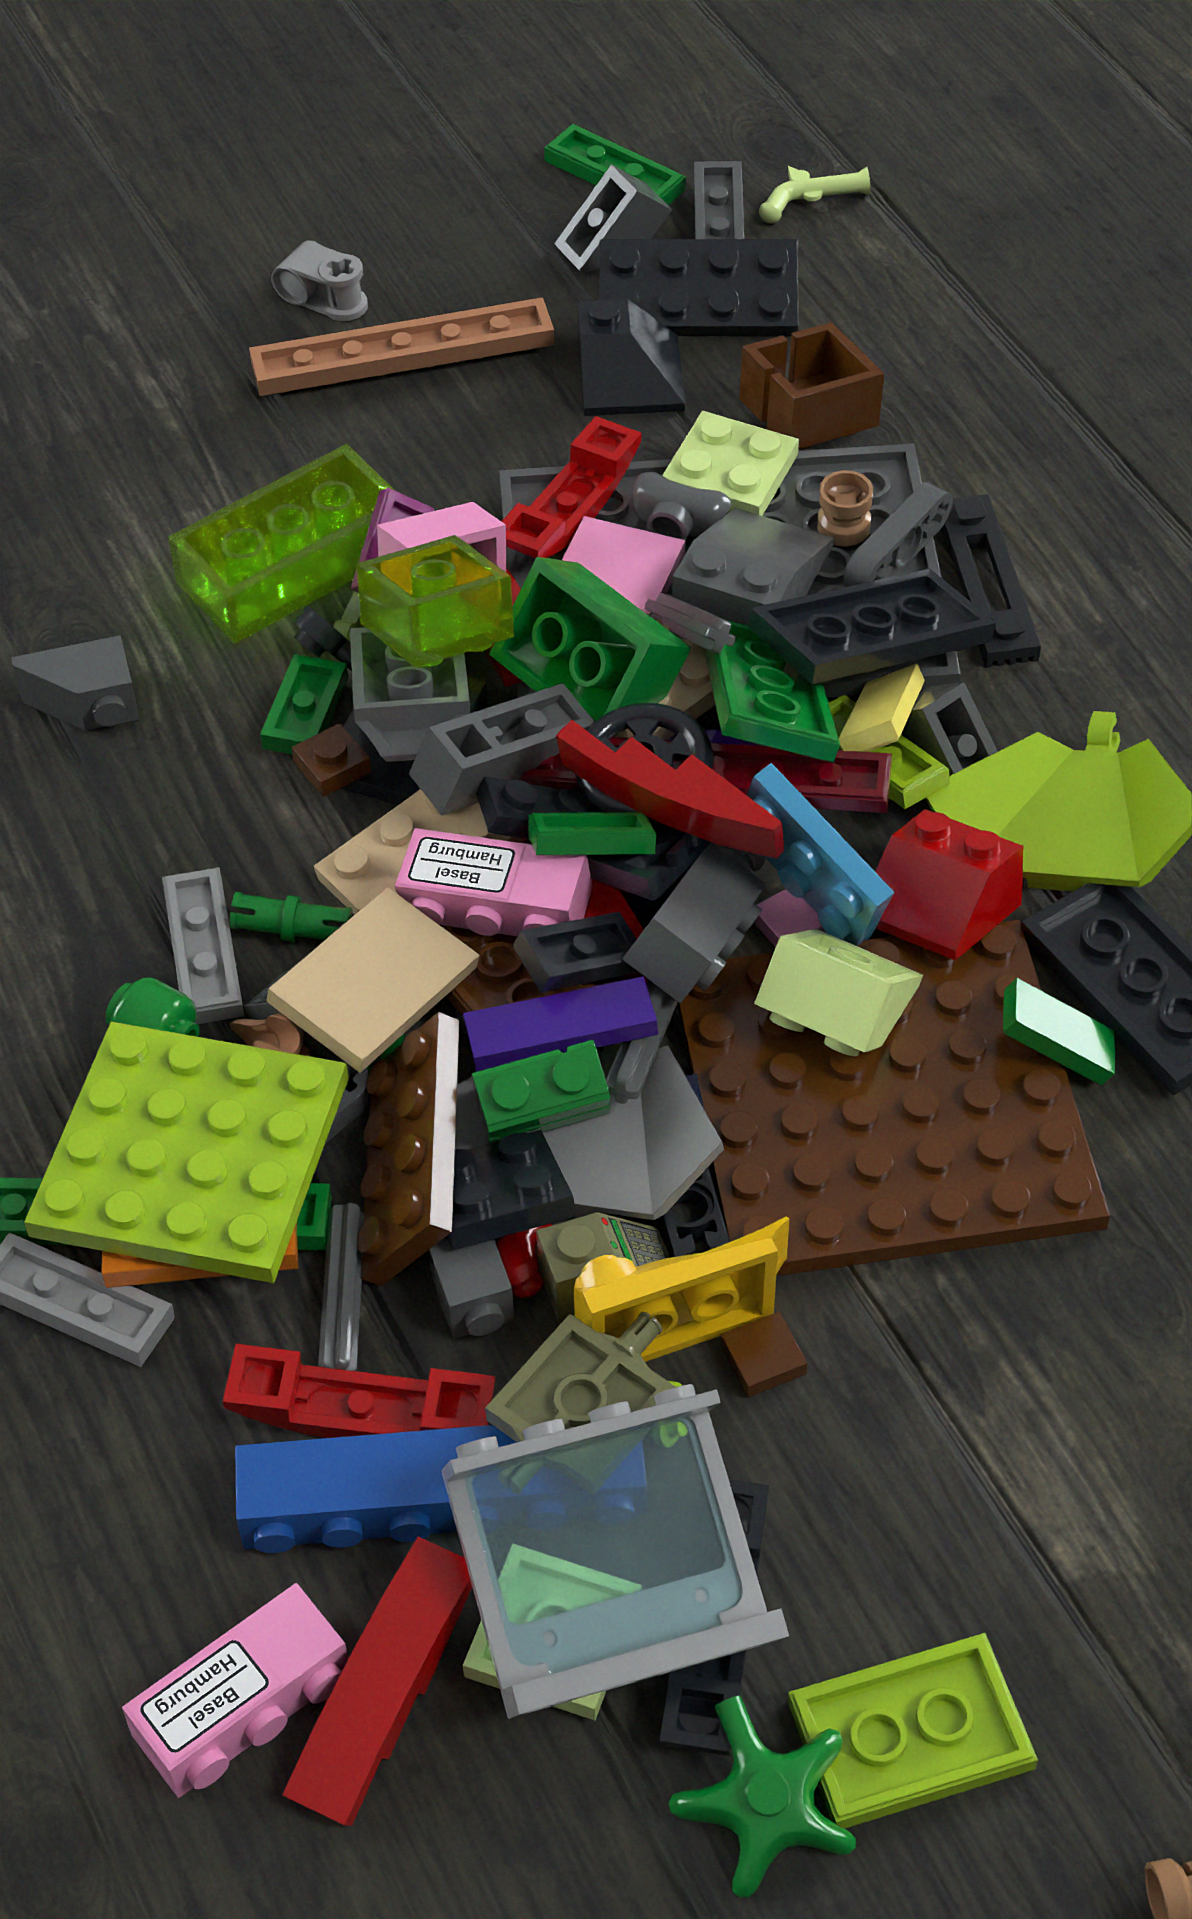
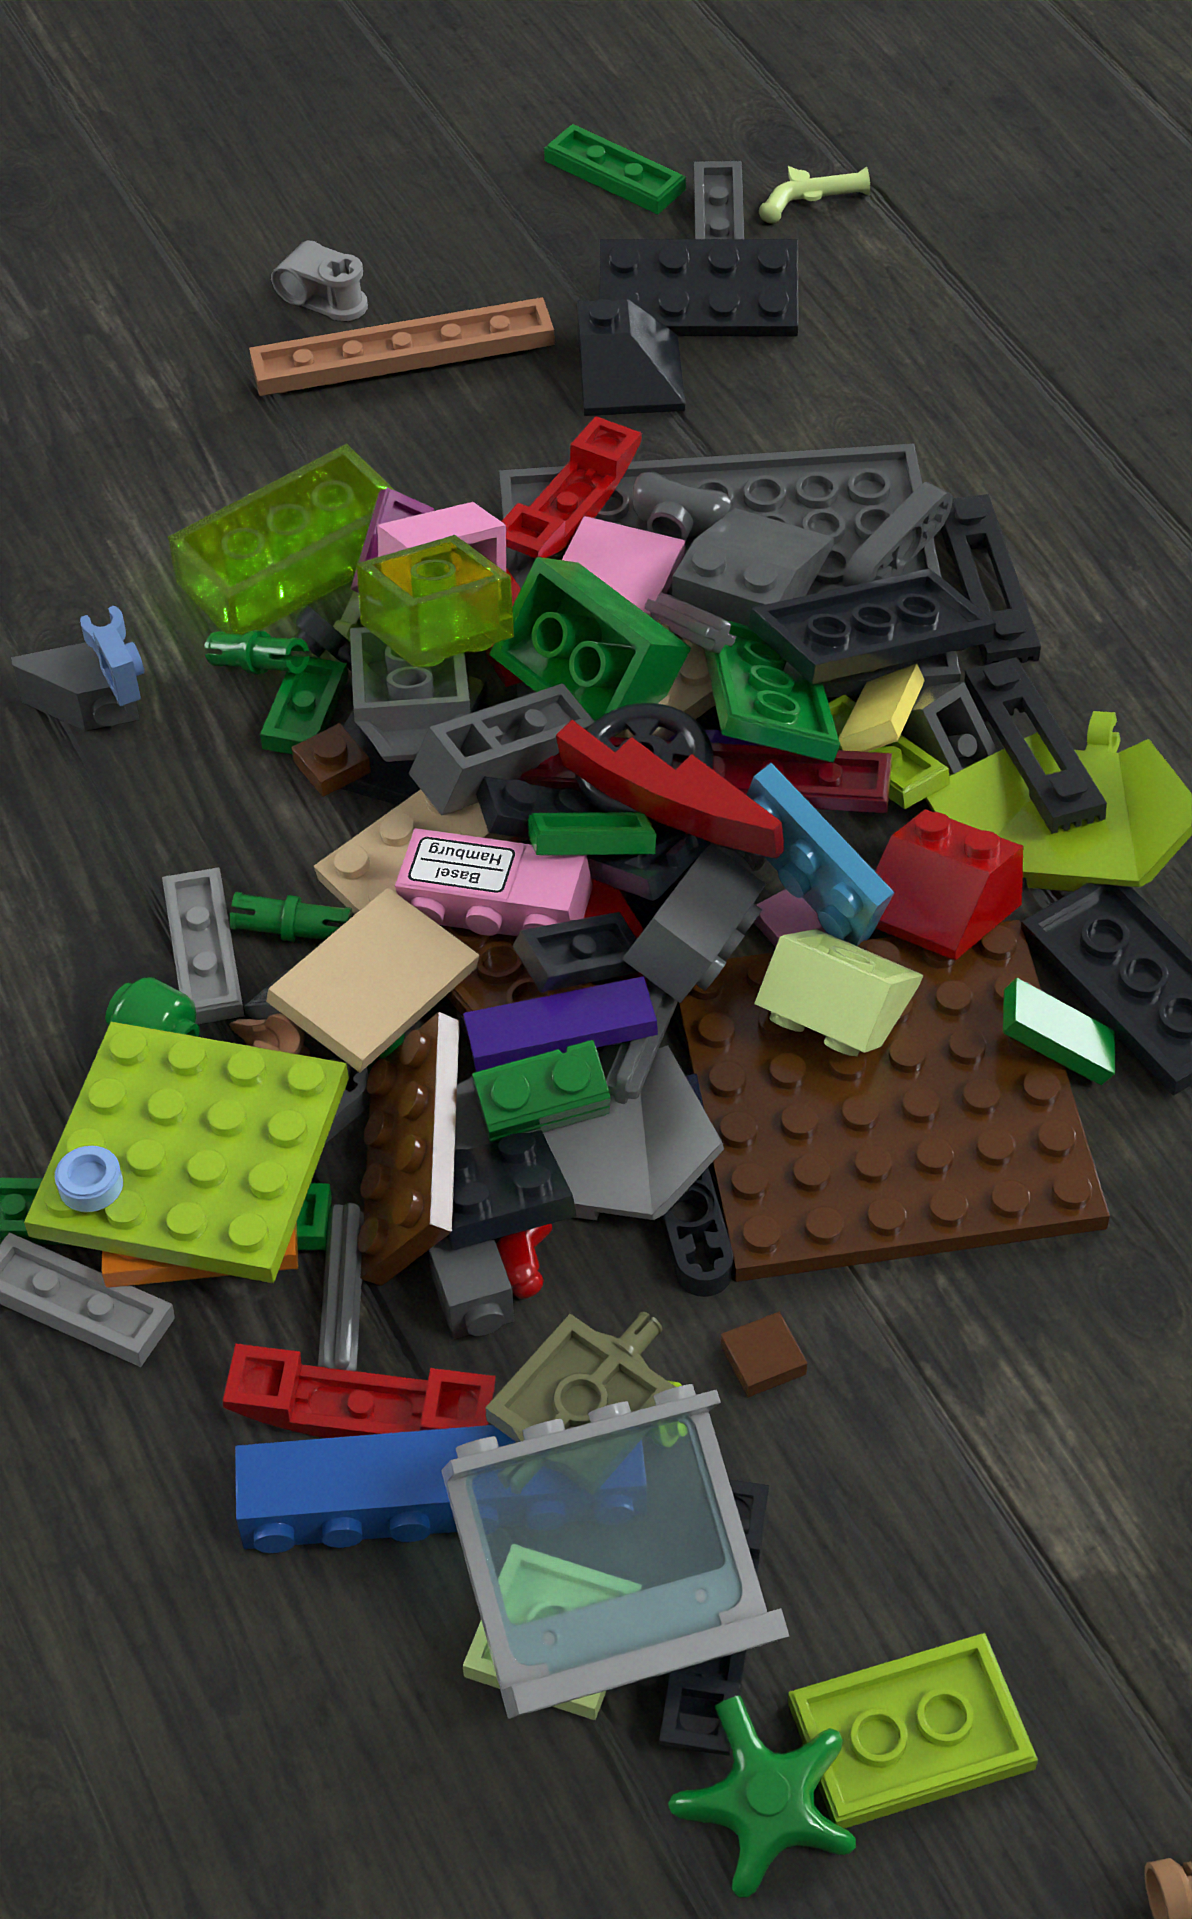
(89, 1178): none -> light blue tile
(117, 660): none -> medium blue plate
(237, 1691): bright pink brick -> none
(257, 652): none -> green pin
(381, 1682): red slope -> none
(572, 1244): olive slope -> none
(614, 210): dark grey slope -> none
(687, 1294): yellow slope -> none
(734, 459): yellowish green plate -> none
(828, 390): reddish brown piece -> none
(845, 507): medium nougat wheel -> none
(1058, 796): none -> black container

